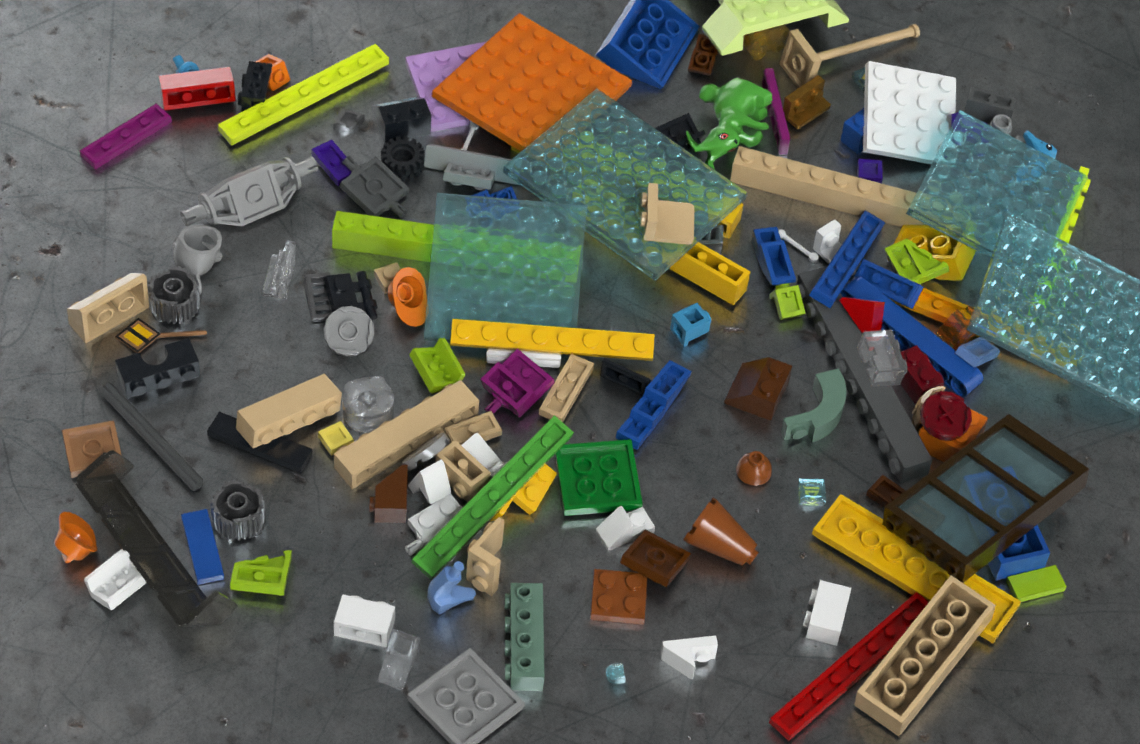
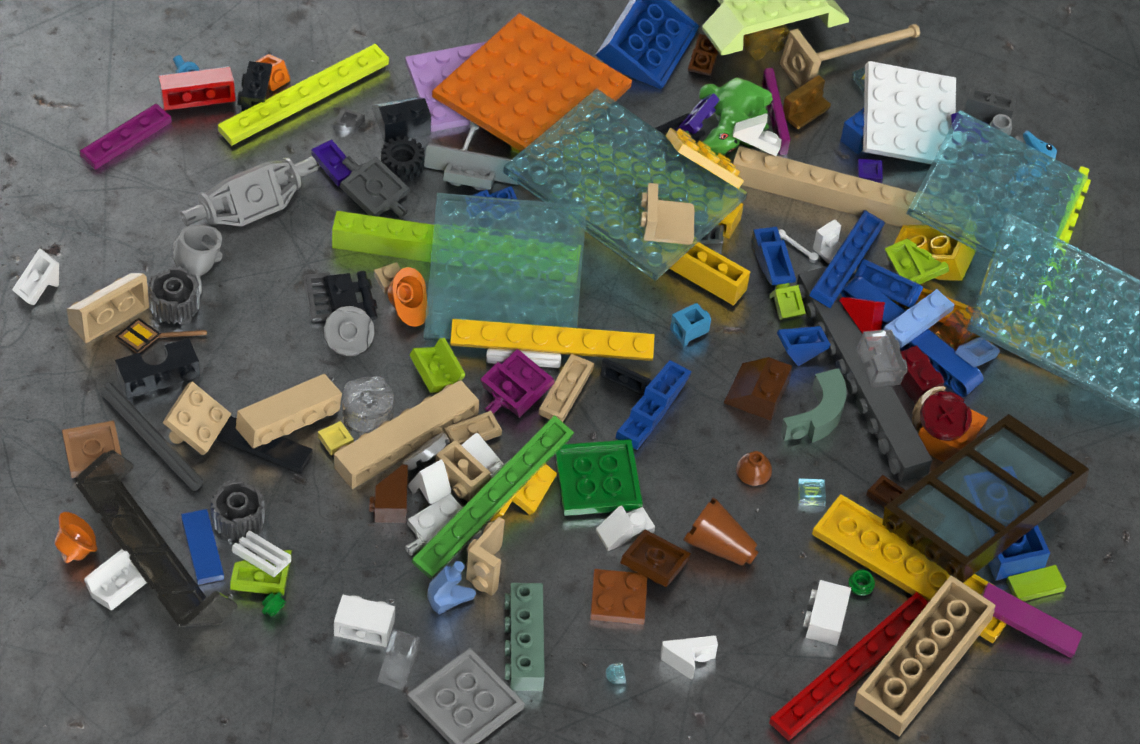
(40, 272): none -> white slope
(196, 419): none -> tan plate
(264, 552): none -> white tile
(273, 604): none -> green plate
(280, 272): clear bracket -> none
(702, 111): none -> dark purple plate
(704, 156): none -> yellow plate
(752, 133): none -> white slope
(803, 343): none -> blue slope
(864, 577): none -> green plate
(920, 317): none -> light blue plate
(1033, 621): none -> magenta tile

